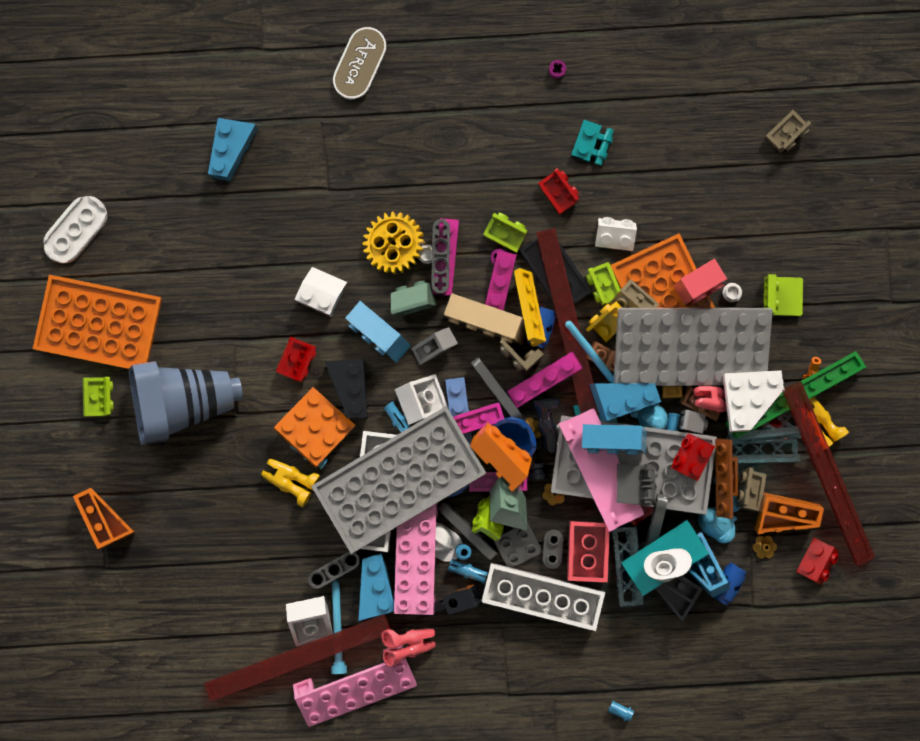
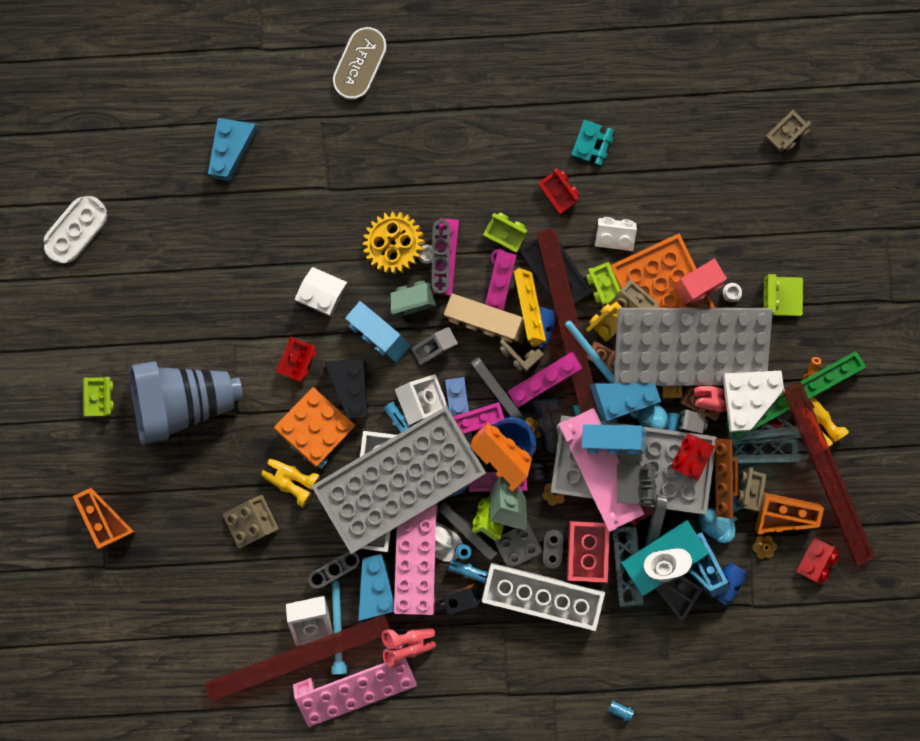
(96, 322): orange plate -> none
(250, 521): none -> dark tan bracket
(551, 69): magenta bush -> none

